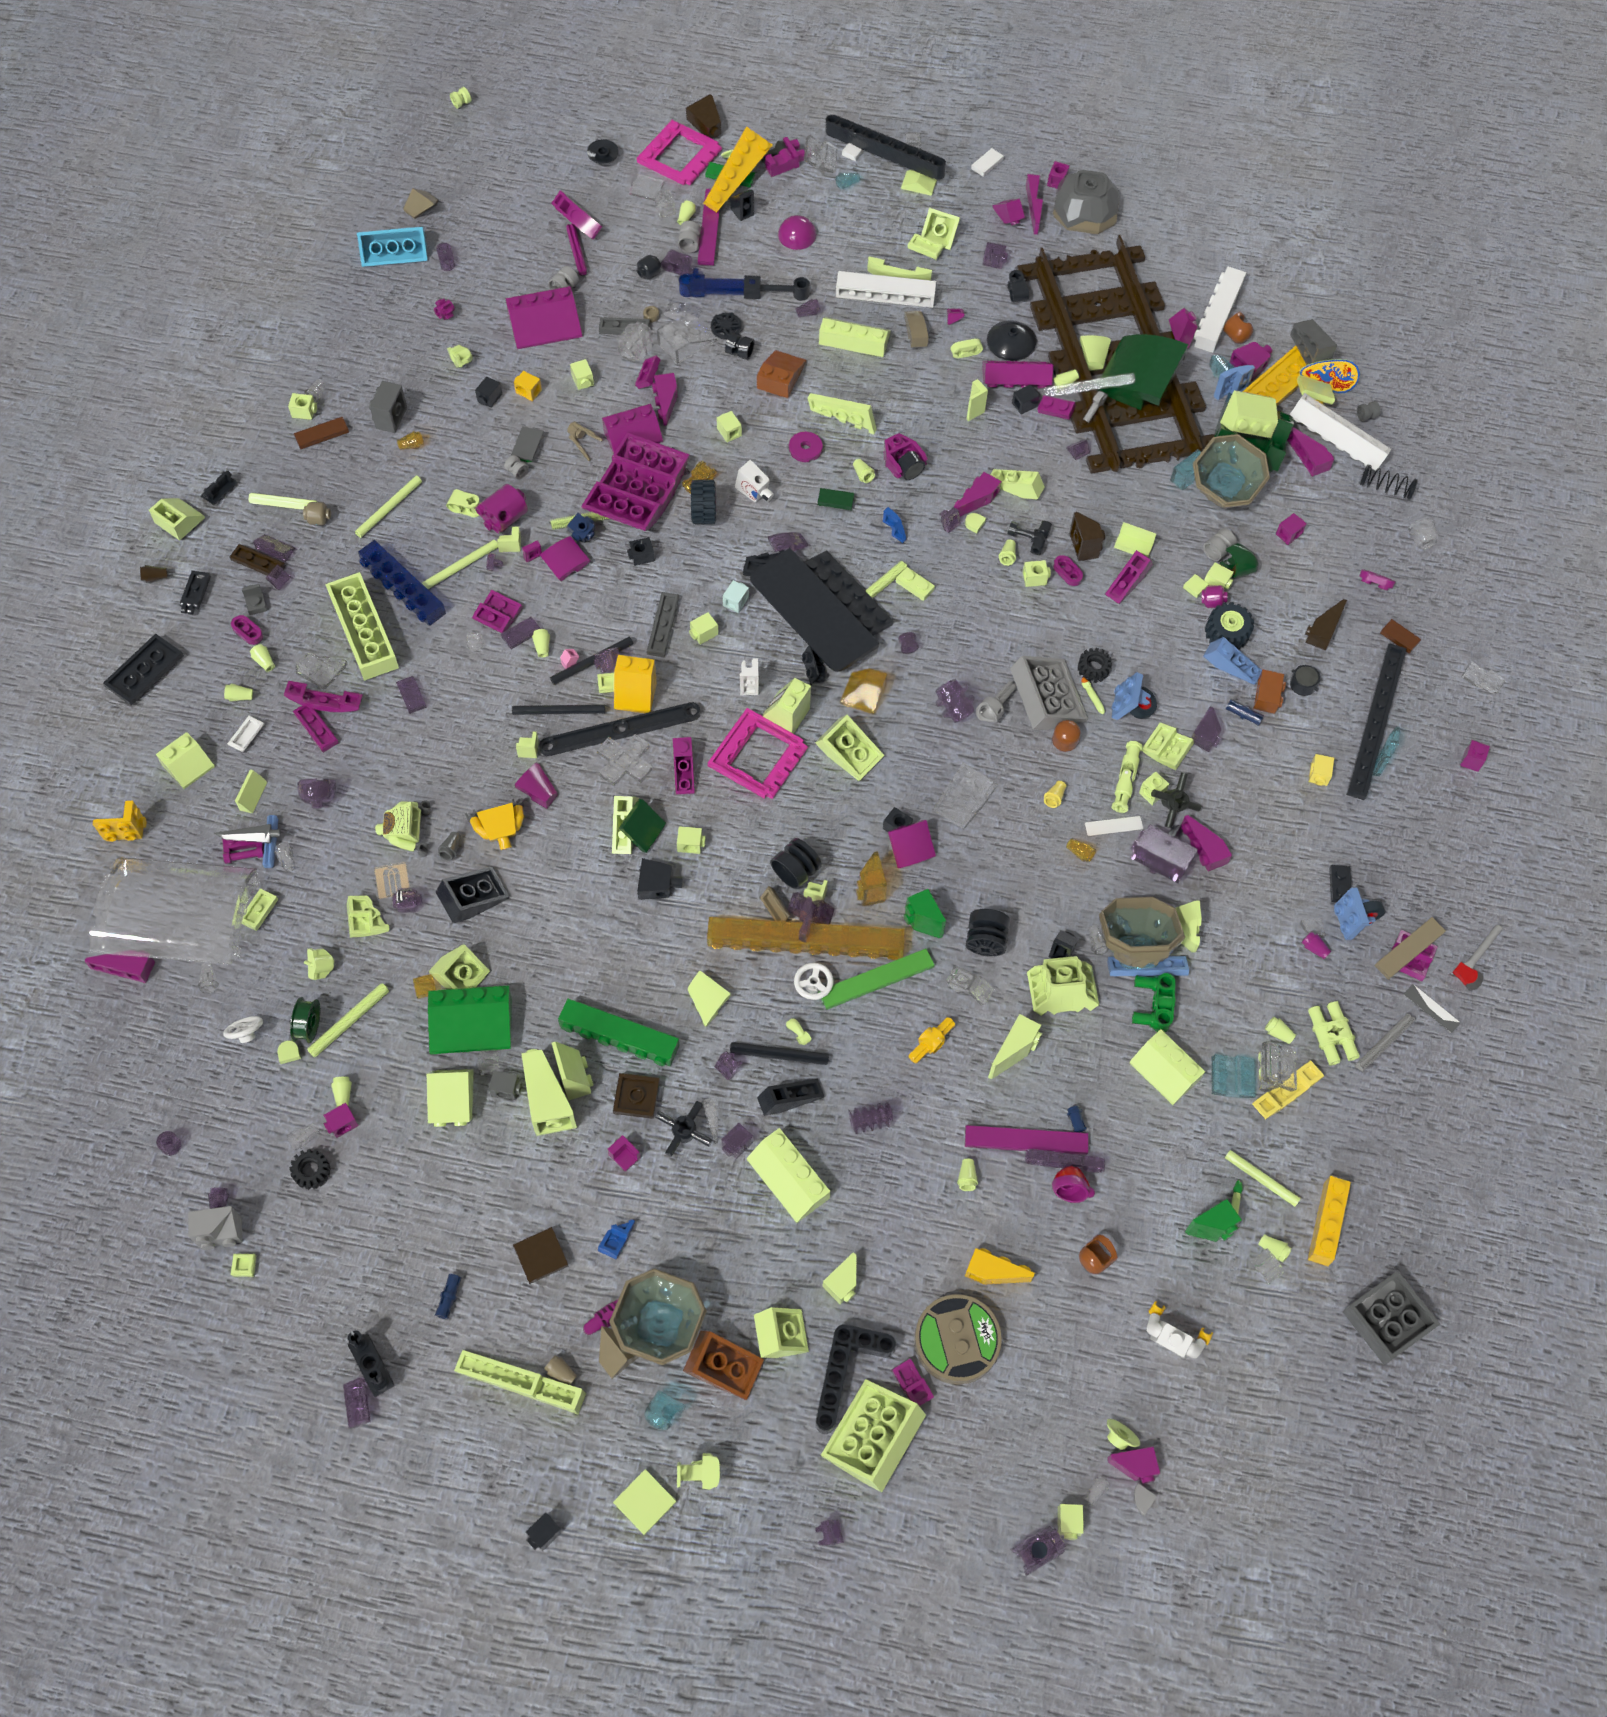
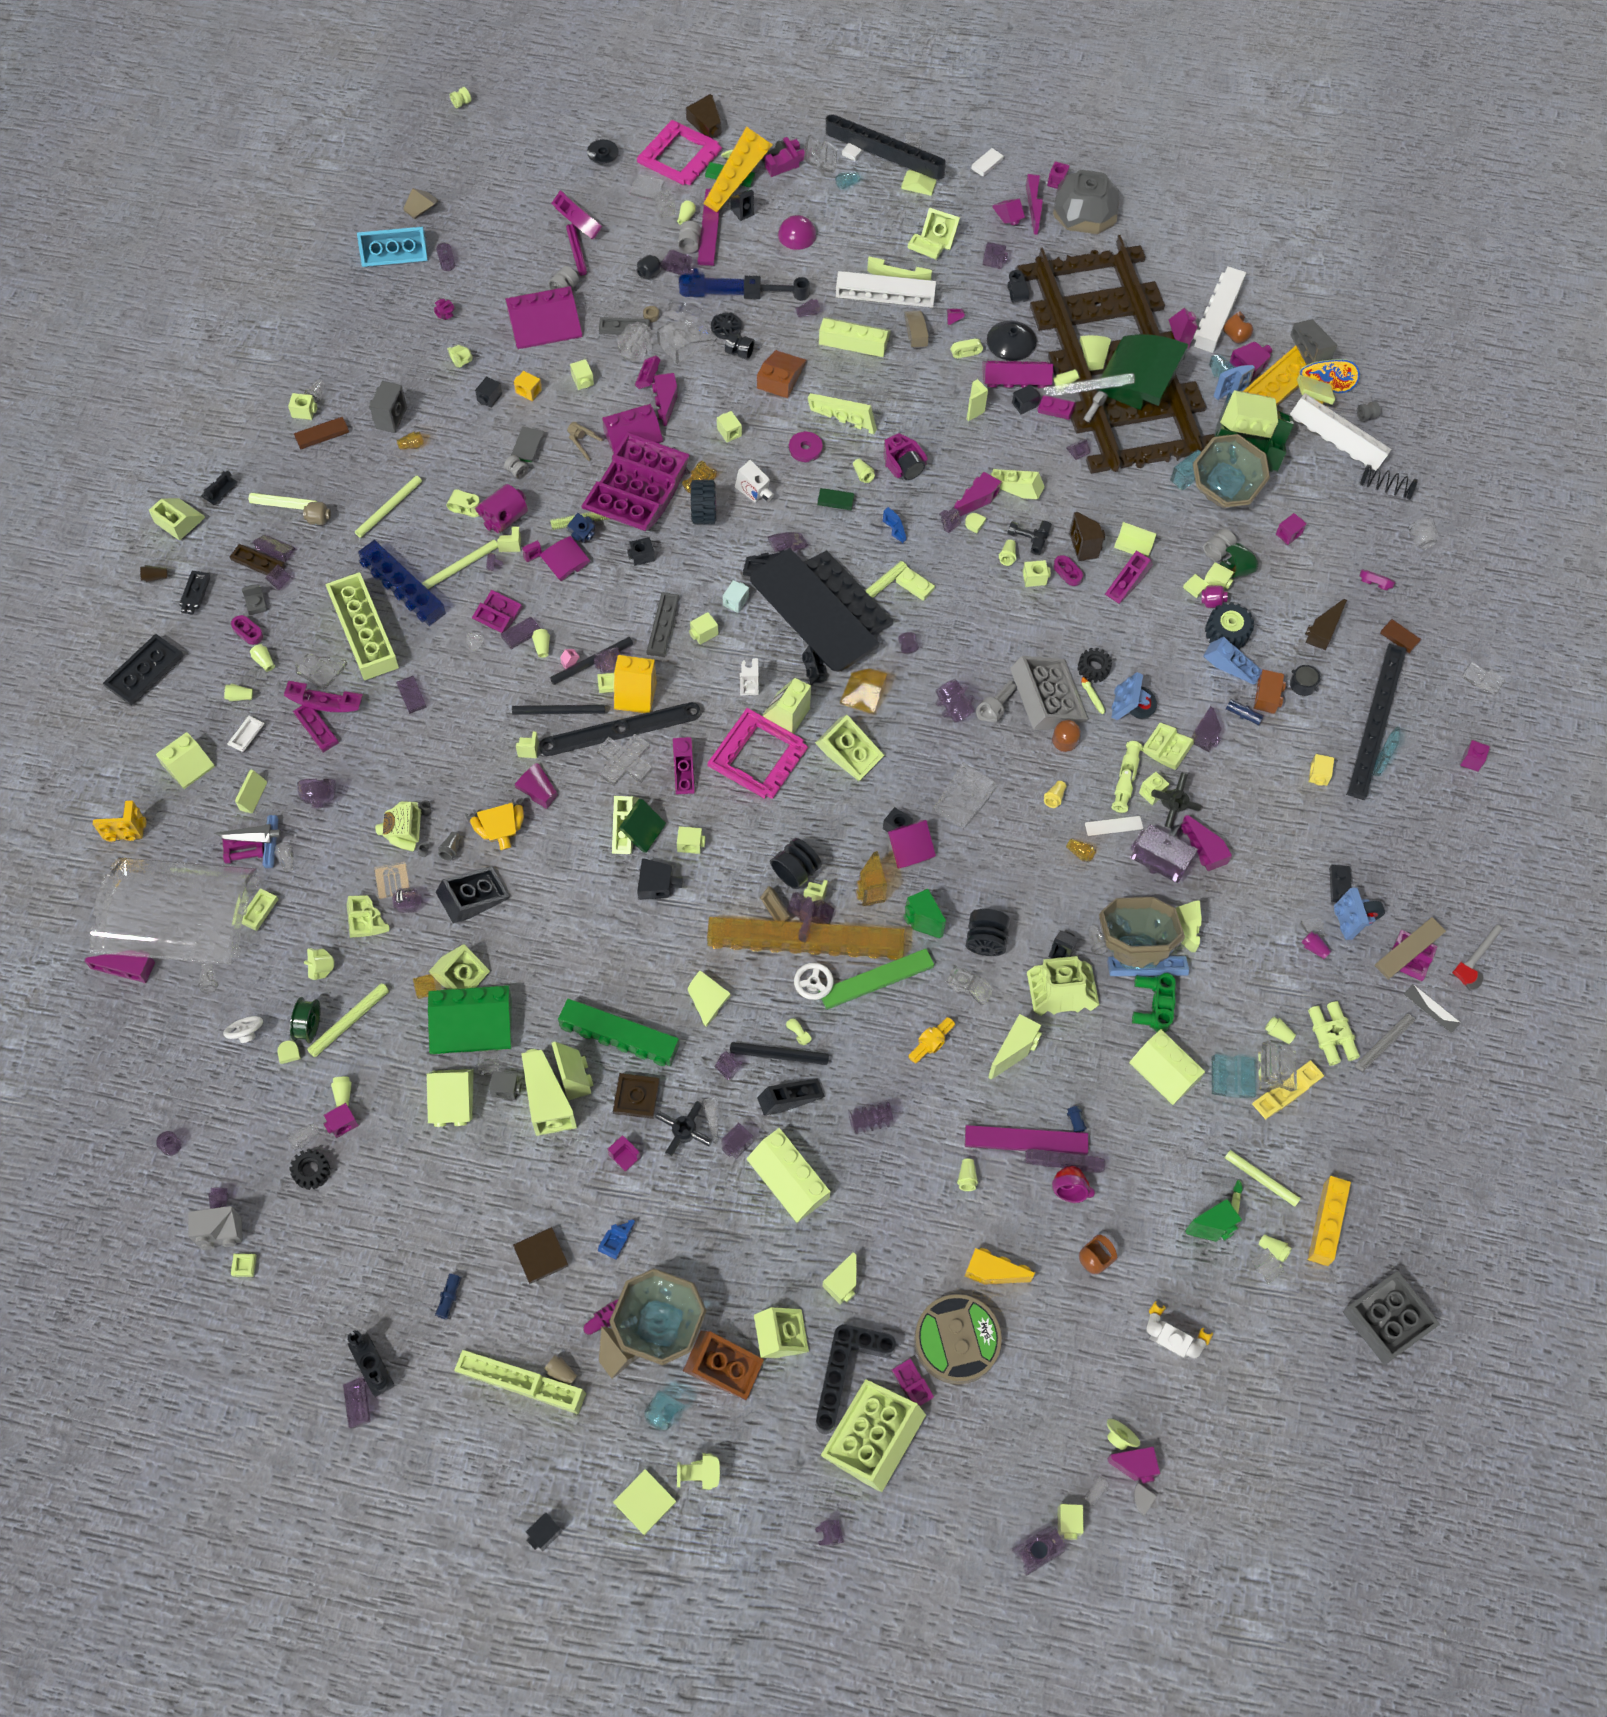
(1311, 453): magenta slope -> none

